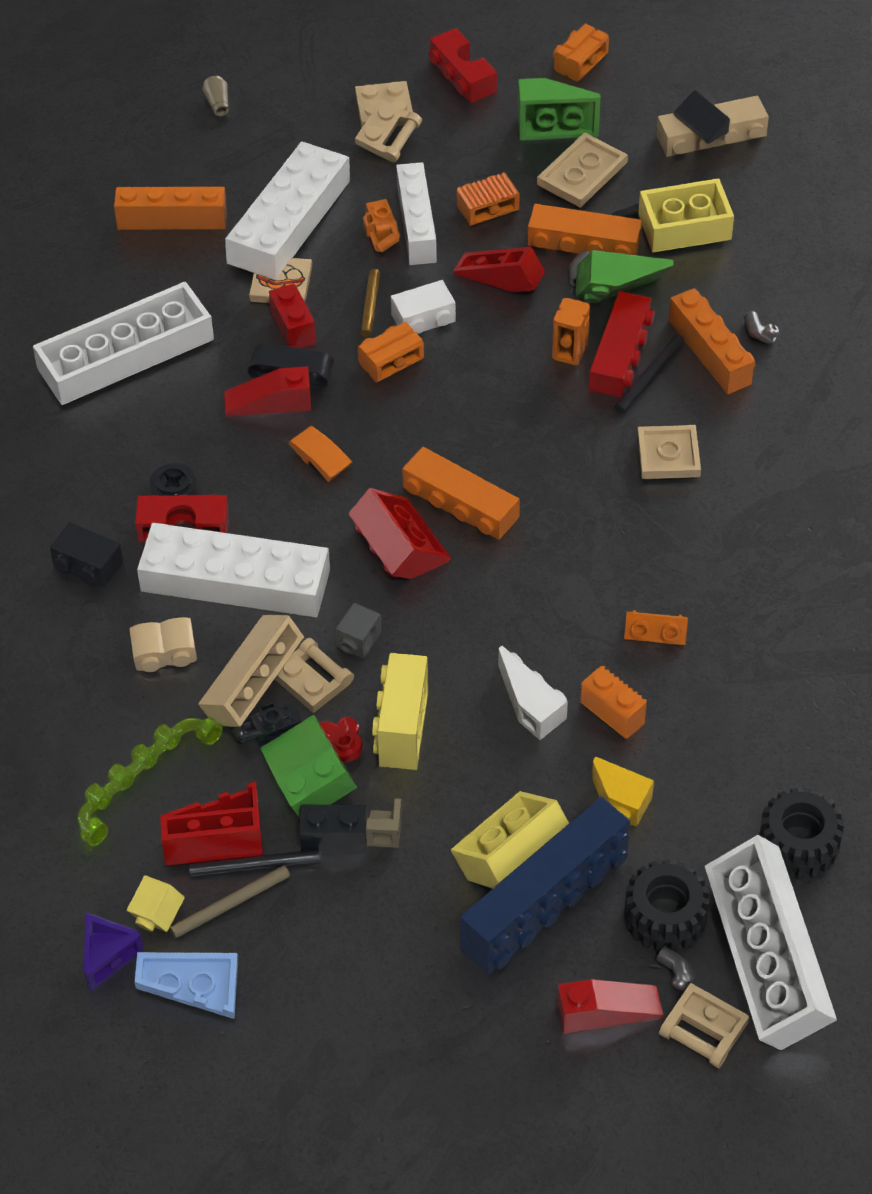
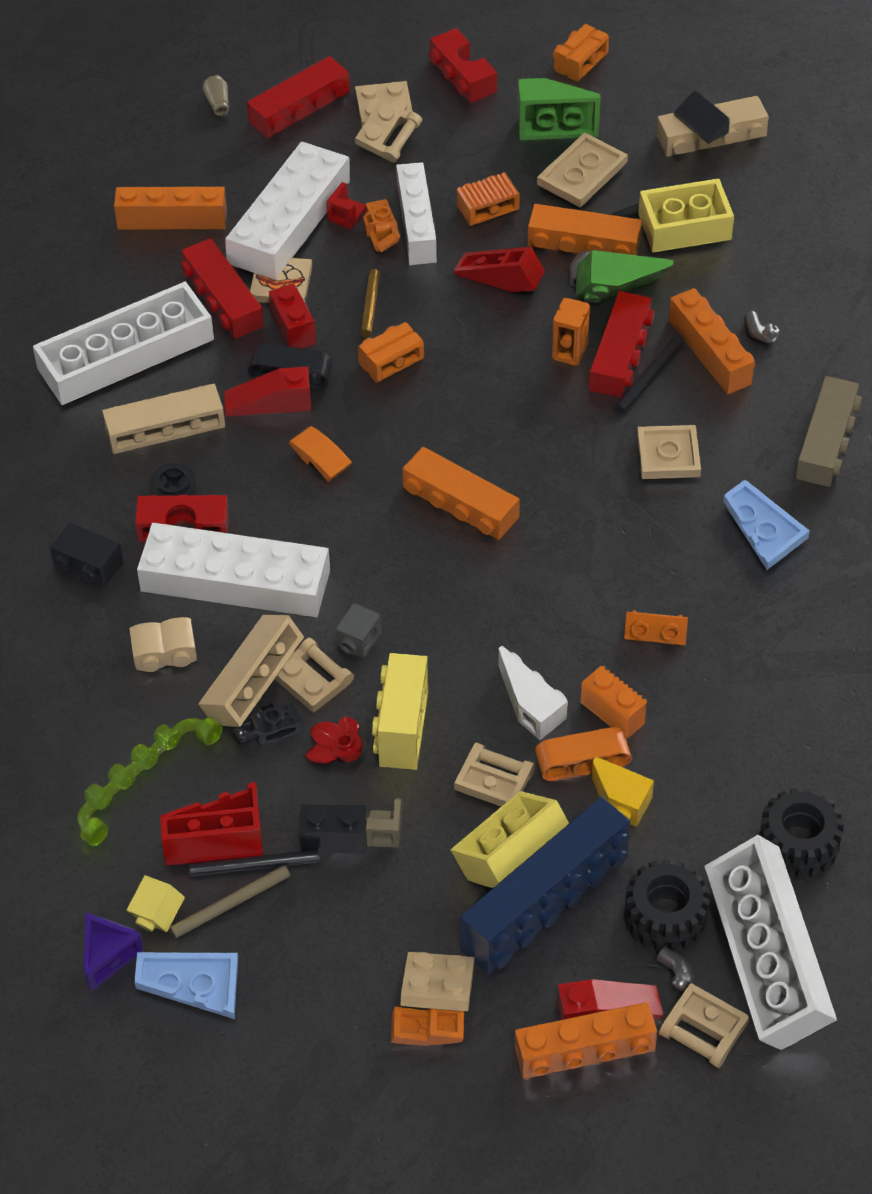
(163, 418): none -> tan brick
(222, 289): none -> red brick
(298, 96): none -> red brick
(307, 766): bright green slope -> none
(342, 209): none -> red panel
(397, 534): red slope -> none
(424, 307): white brick -> none
(426, 1027): none -> orange slope
(437, 981): none -> tan plate
(491, 783): none -> tan plate
(574, 754): none -> orange beam
(585, 1040): none -> orange brick
(764, 523): none -> light blue wing
(828, 431): none -> dark tan brick

